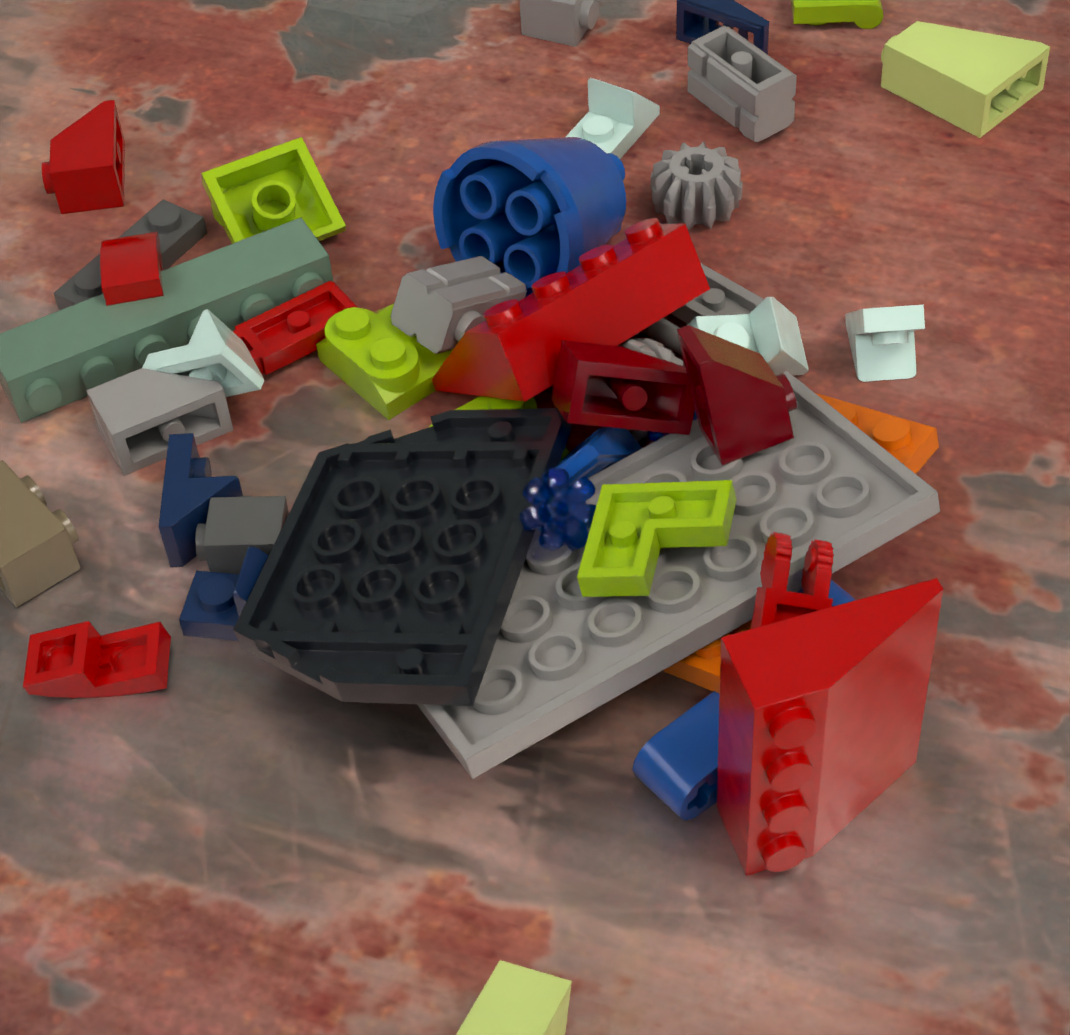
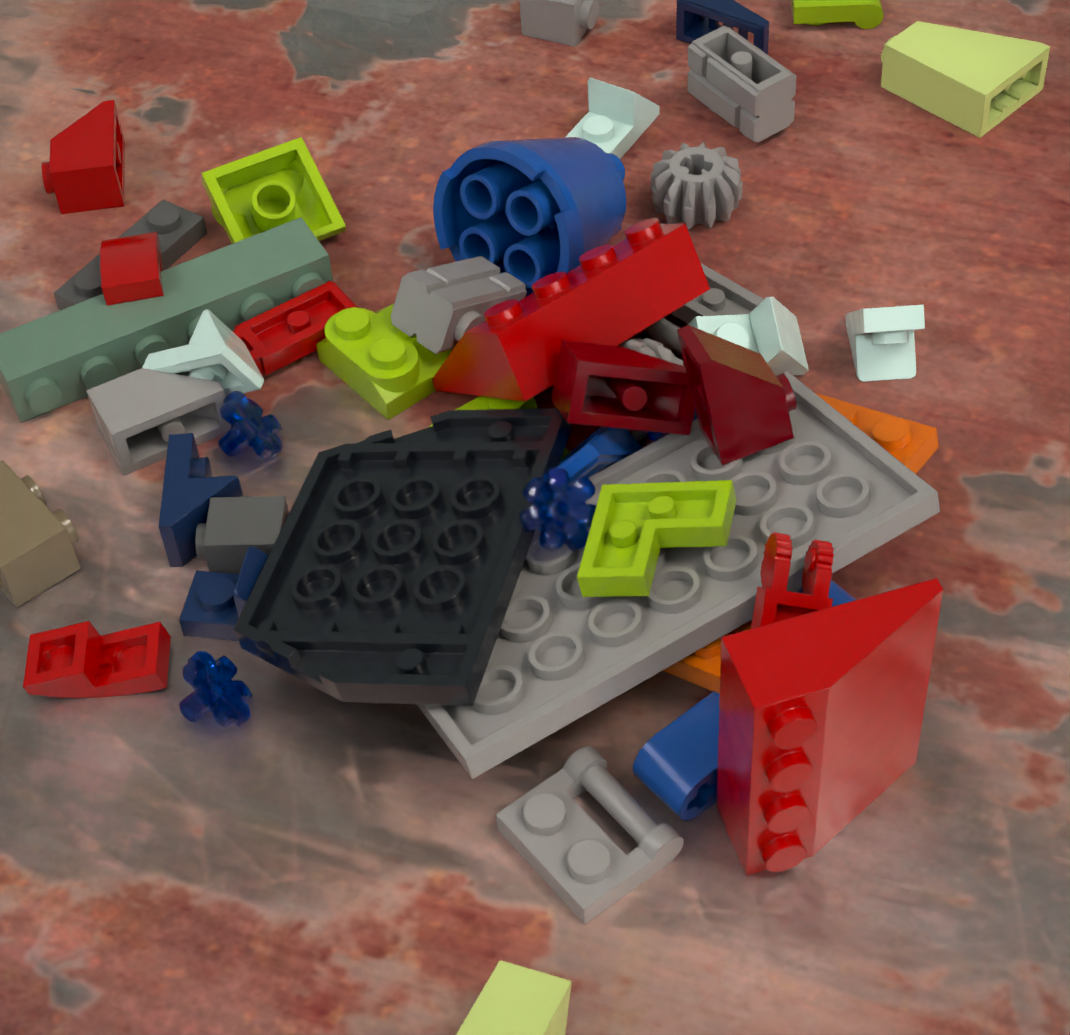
(215, 691): none -> clear blue plant
(248, 427): none -> clear blue plant
(573, 850): none -> light grey plate

